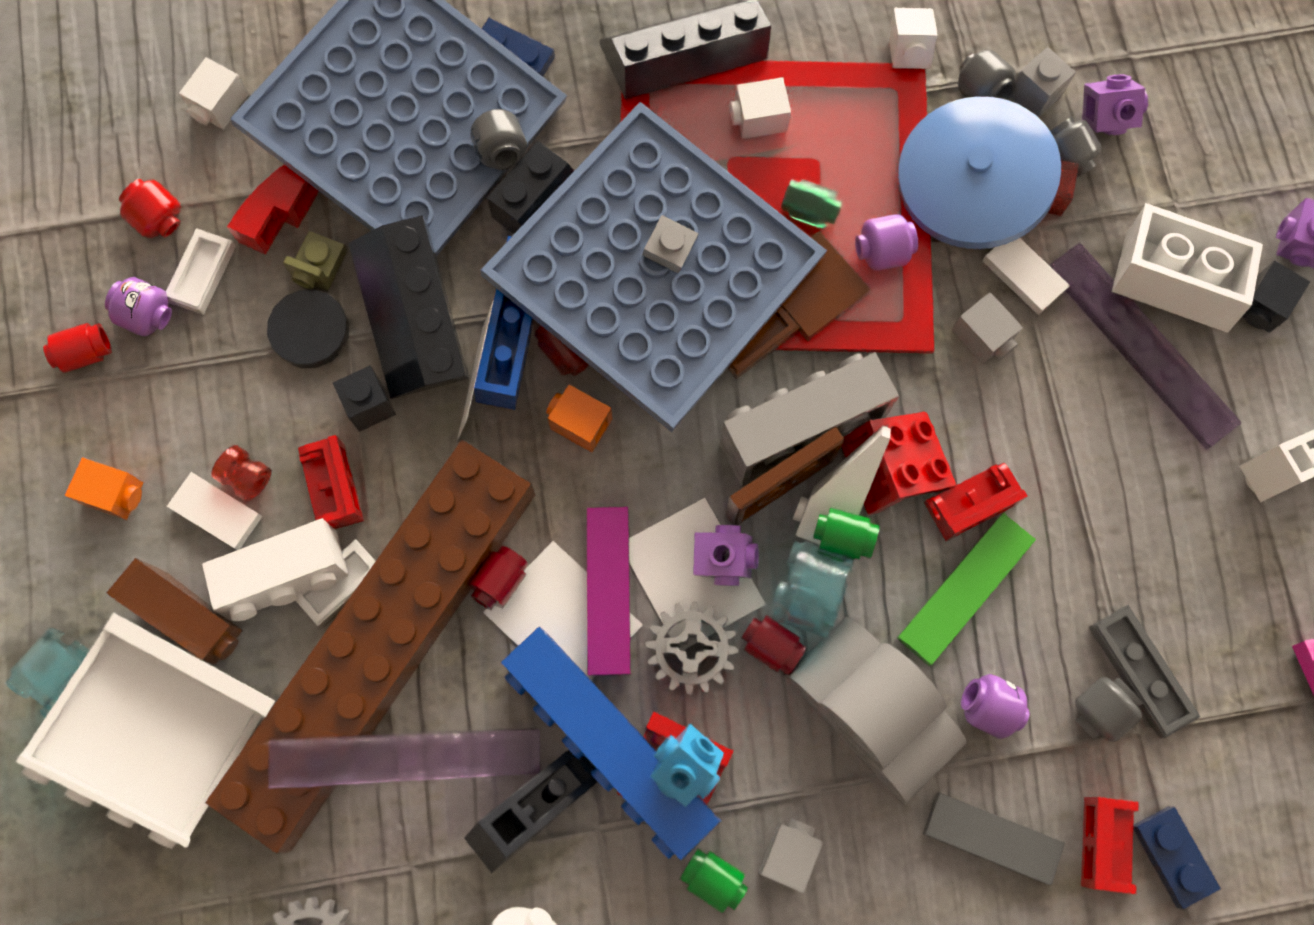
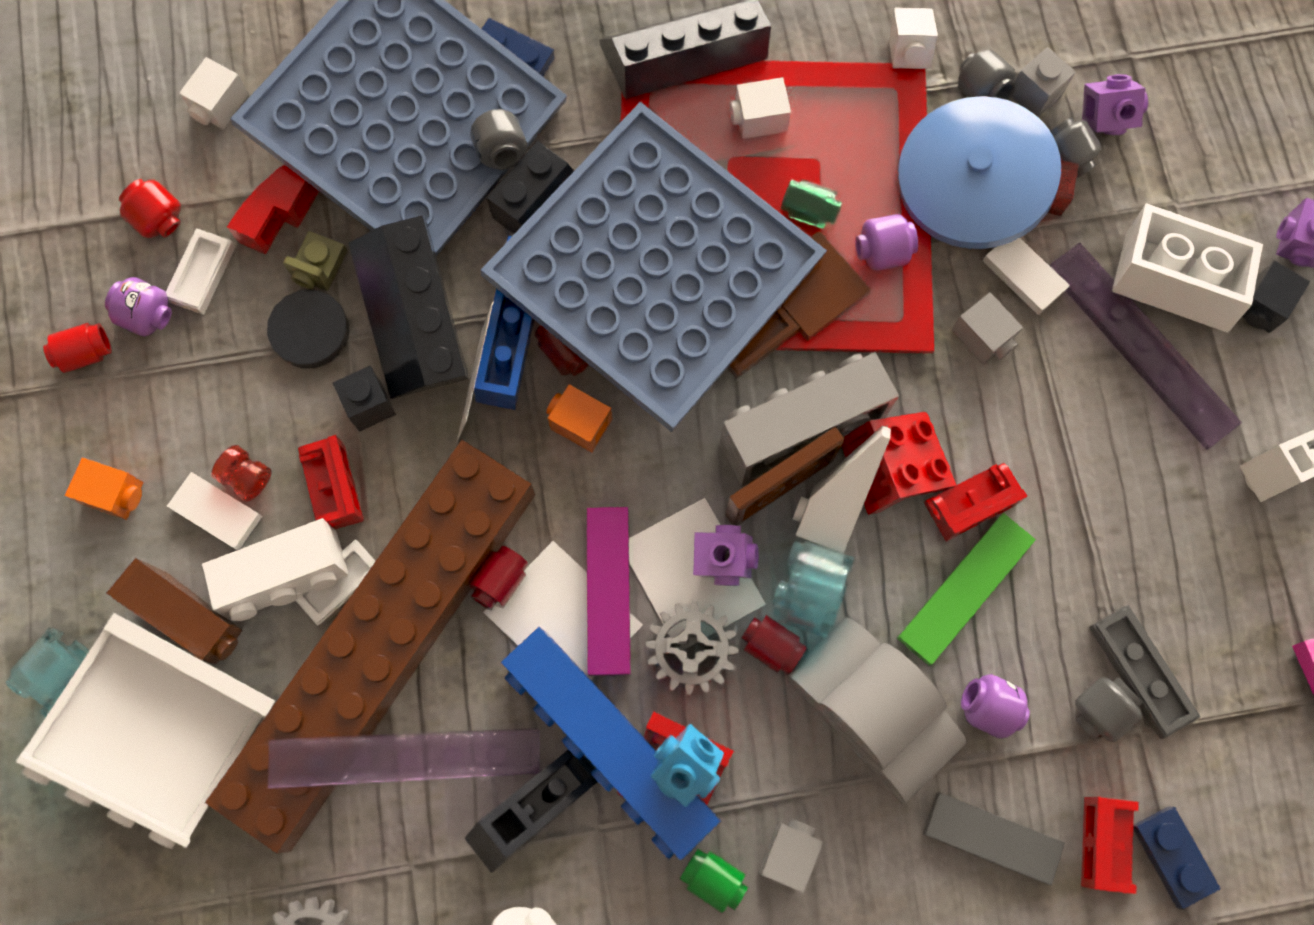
(670, 244): light grey plate -> none
(846, 534): green brick -> none

